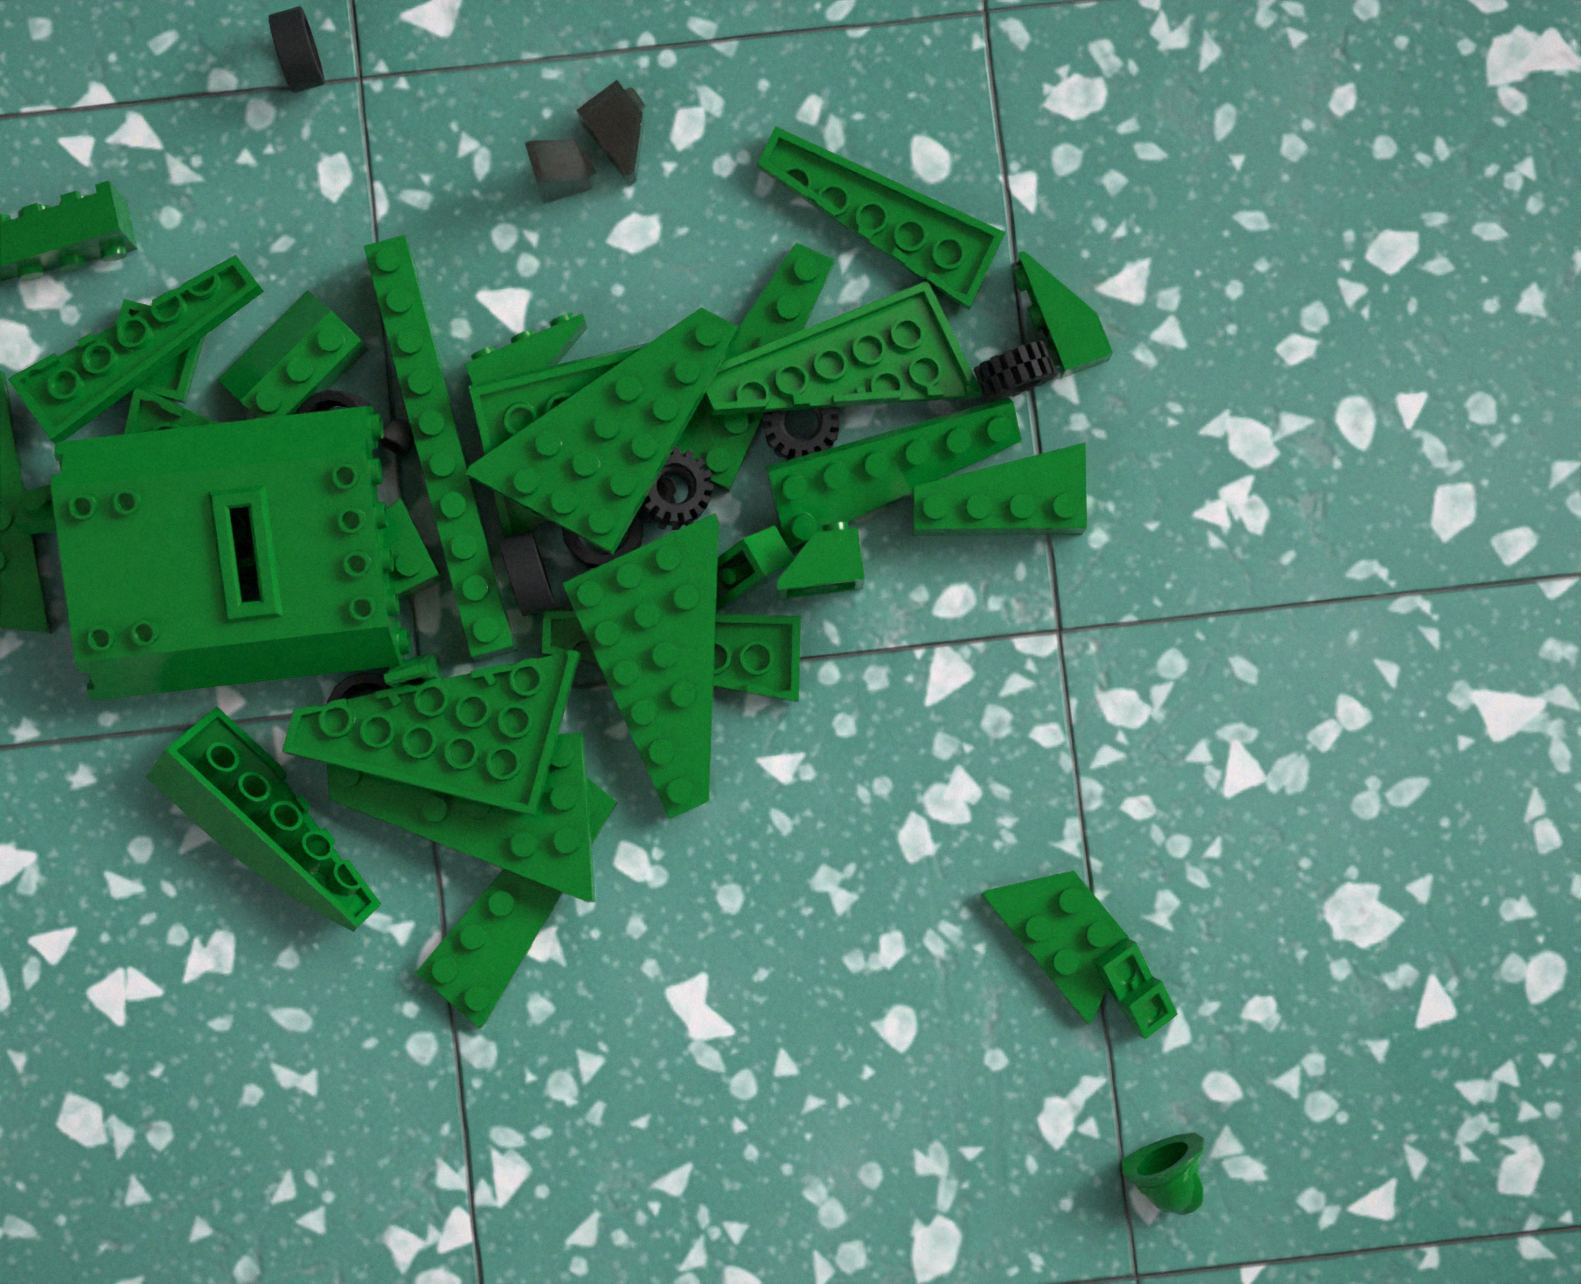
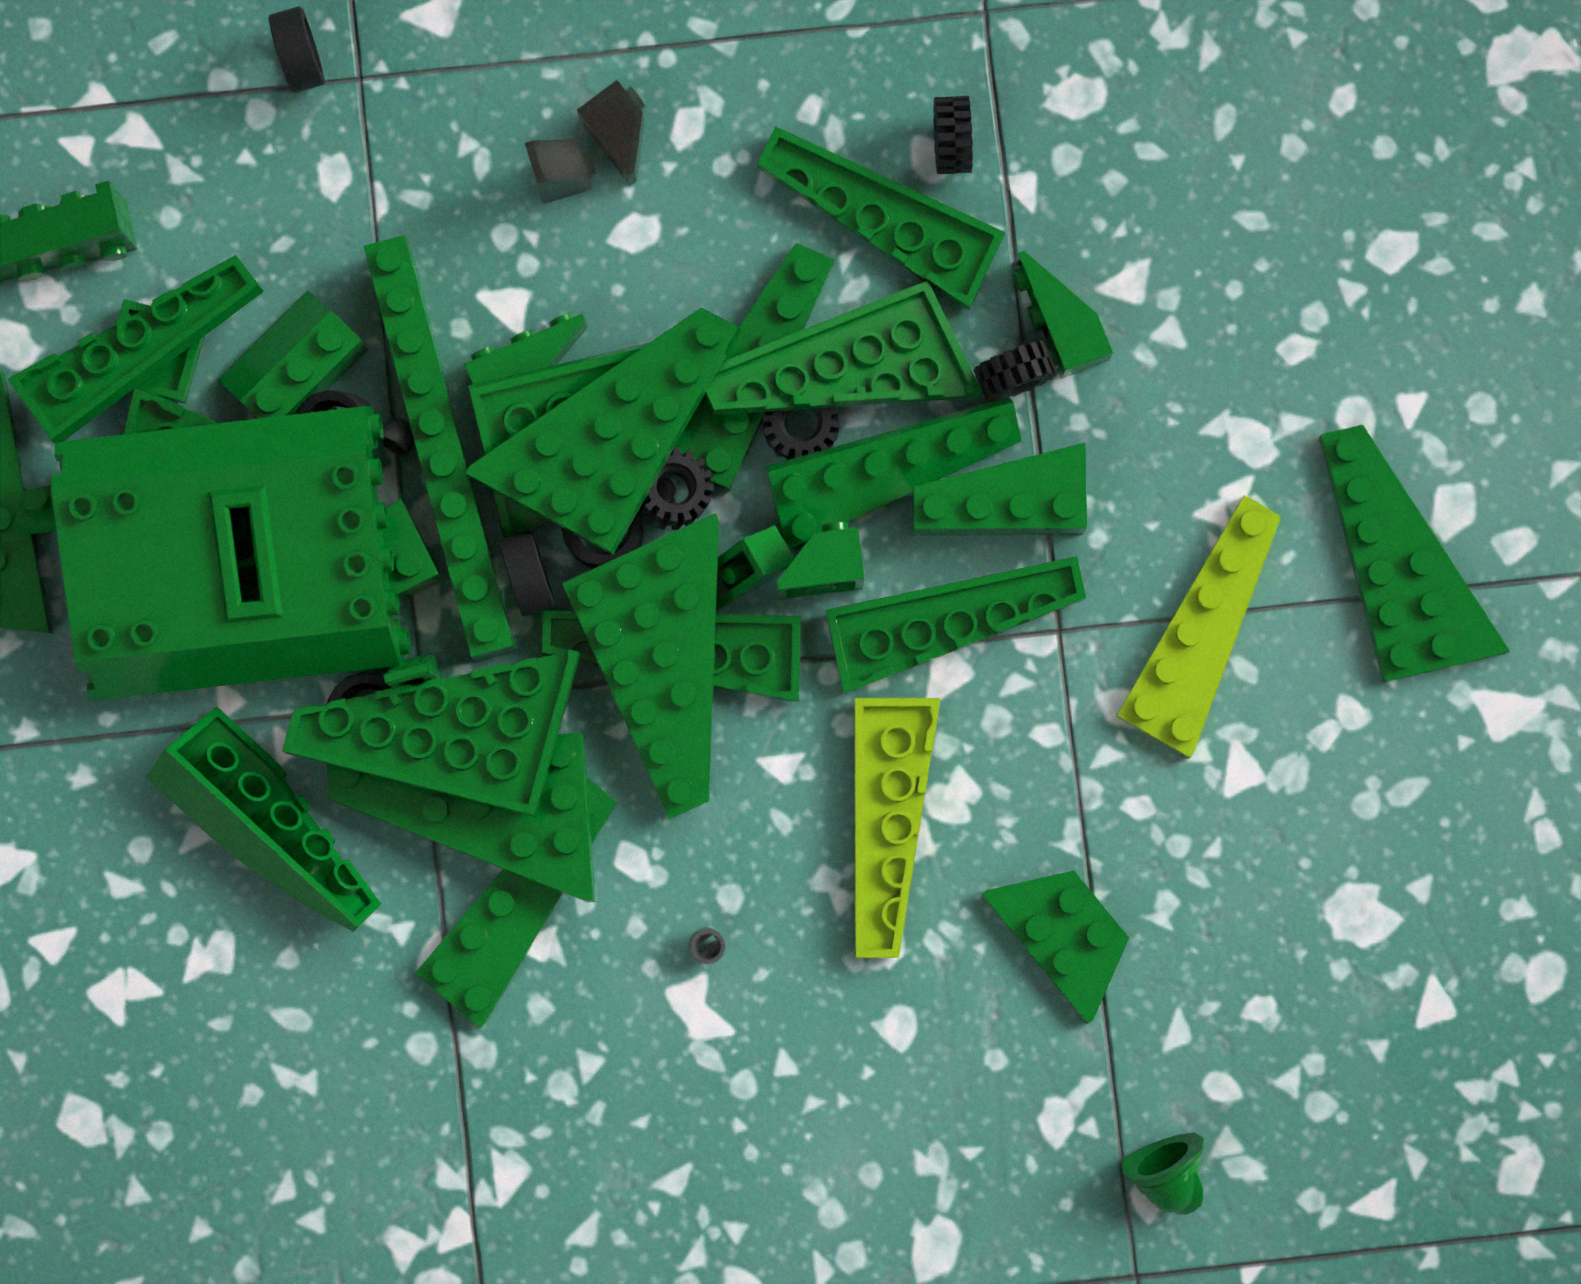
(711, 952): none -> dark grey hinge
(890, 787): none -> lime wing
(917, 626): none -> green wing
(953, 135): none -> black tyre
(1135, 989): green slope -> none
(1191, 656): none -> lime wing
(1408, 585): none -> green wing

